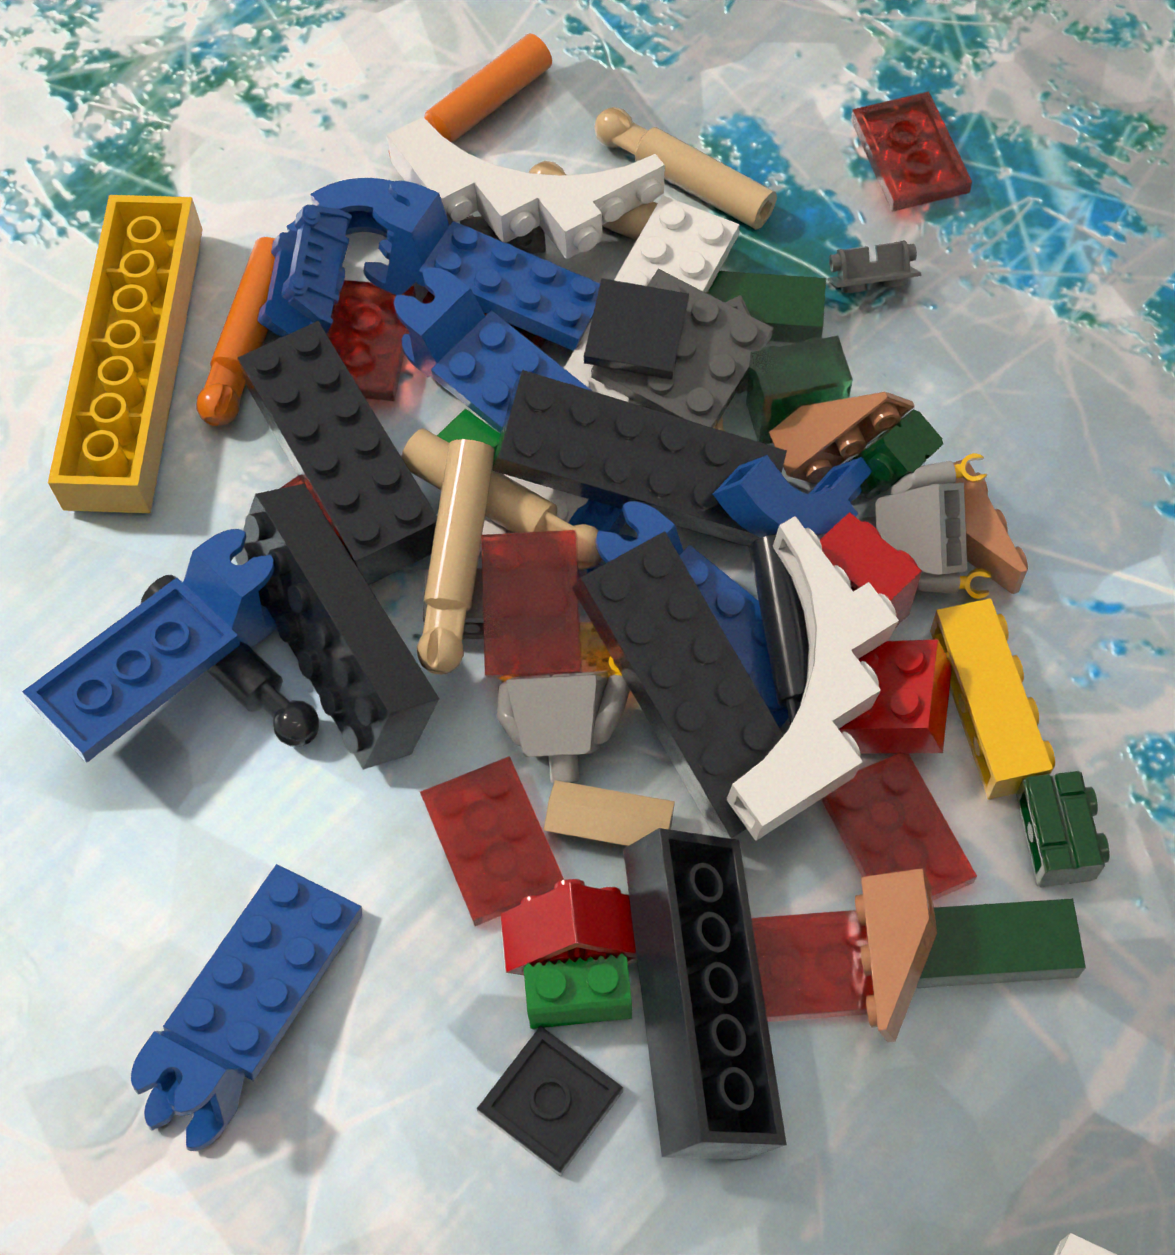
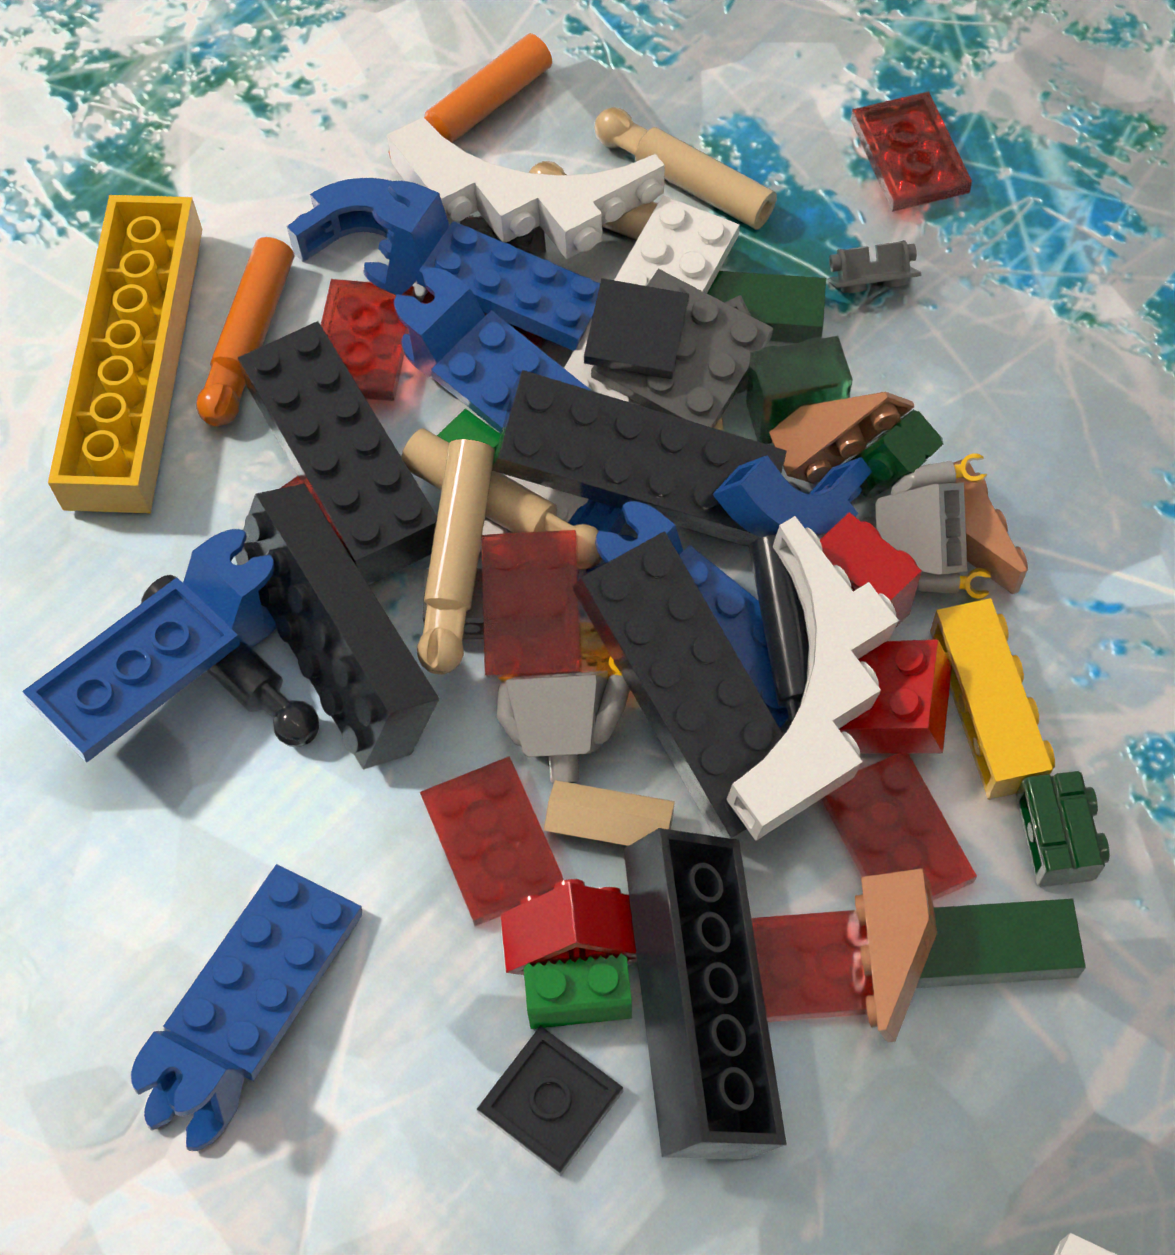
(307, 271): blue piece -> none

